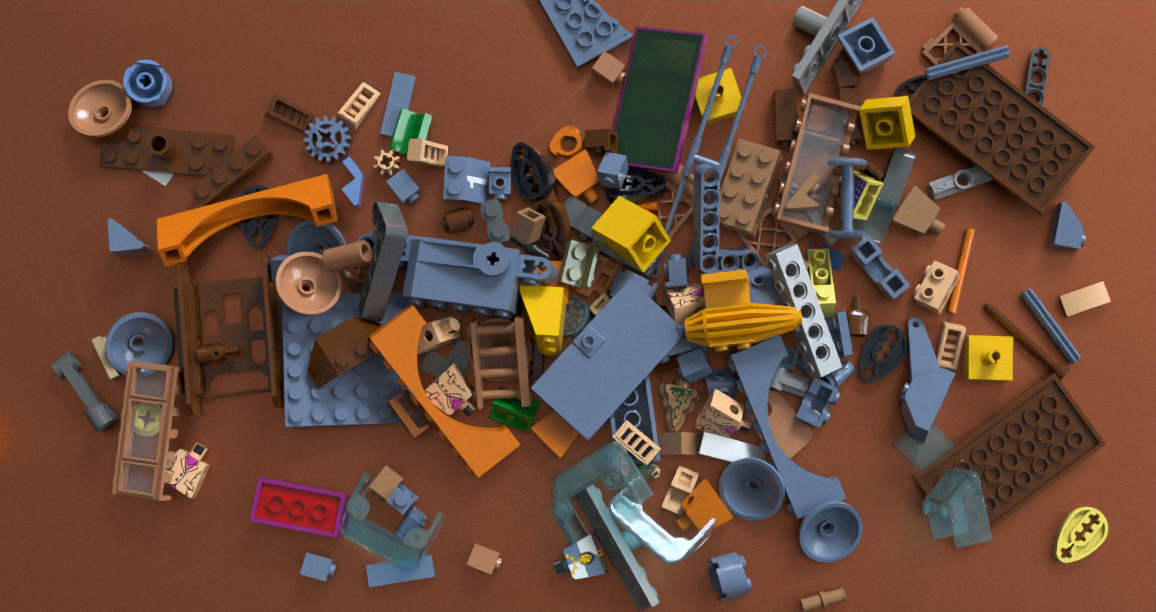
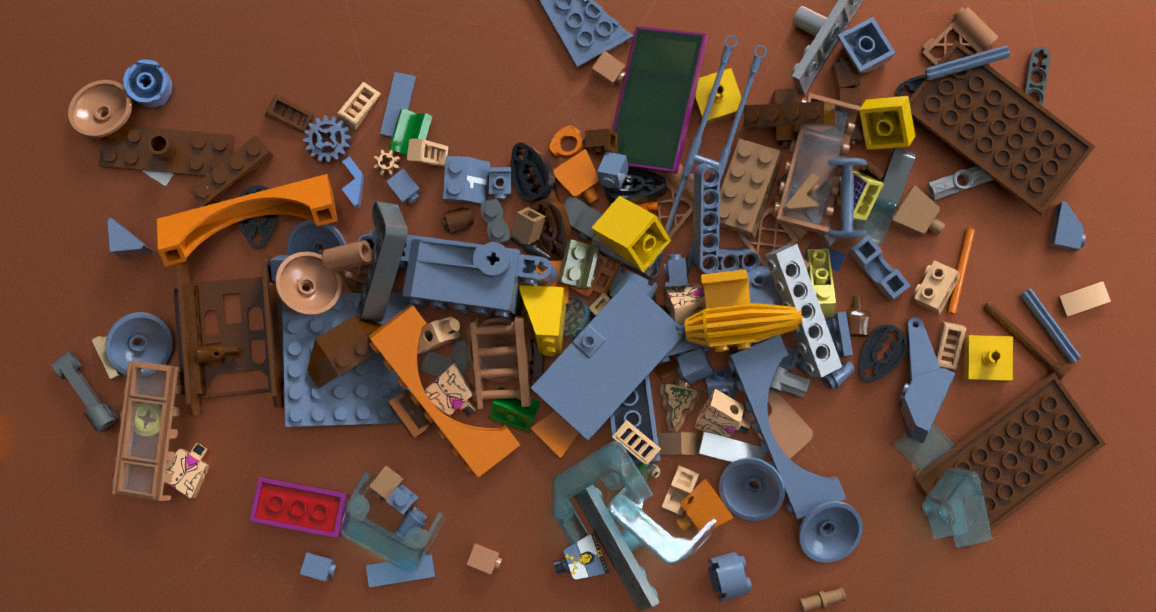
(789, 114): none -> reddish brown arch
(817, 401): sand blue cylinder -> none
(1091, 540): light yellow piece -> none

